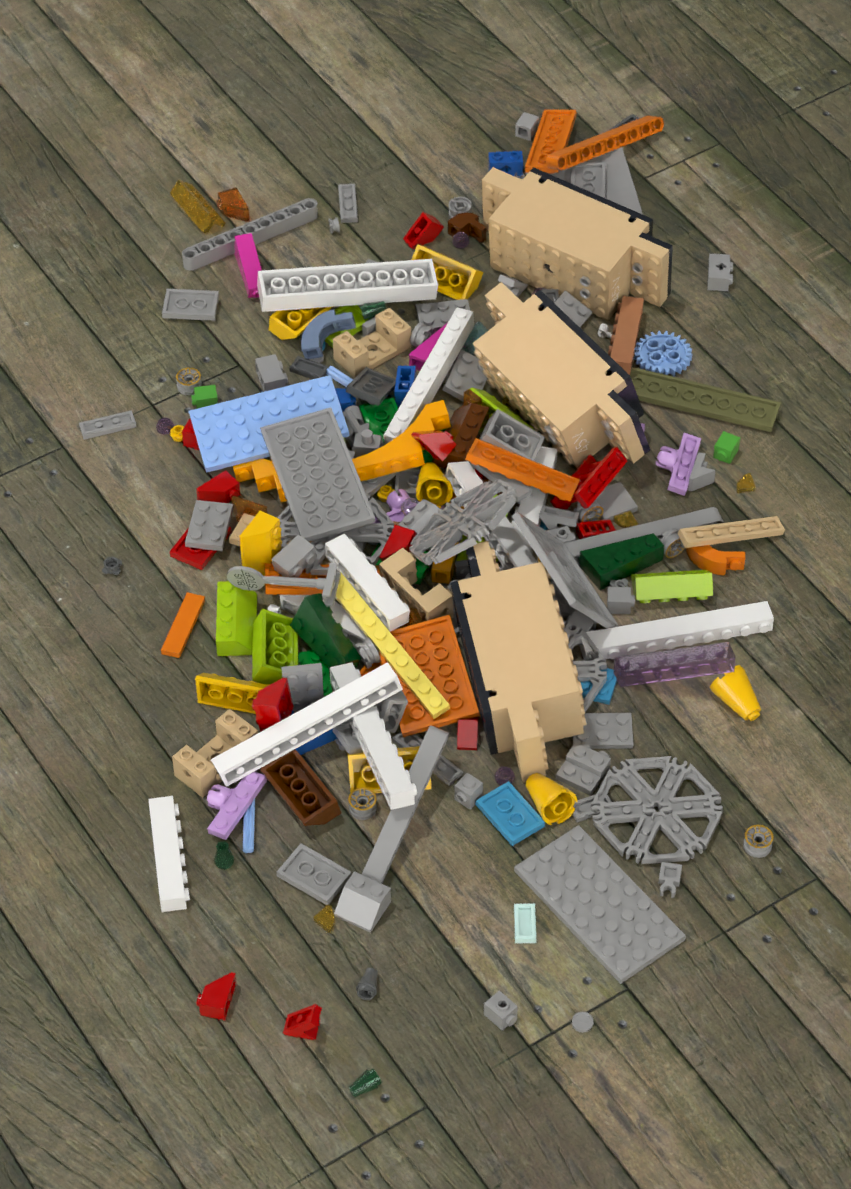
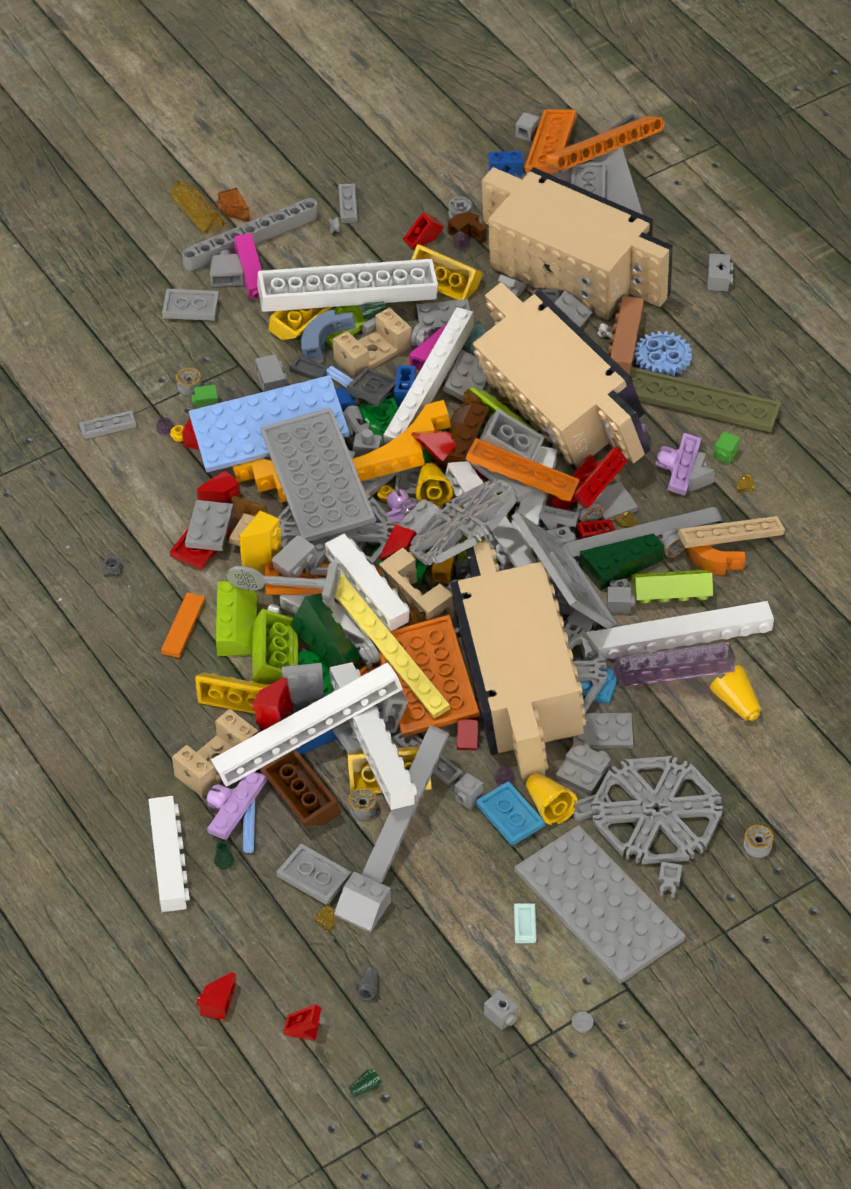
(226, 270): none -> light grey torso

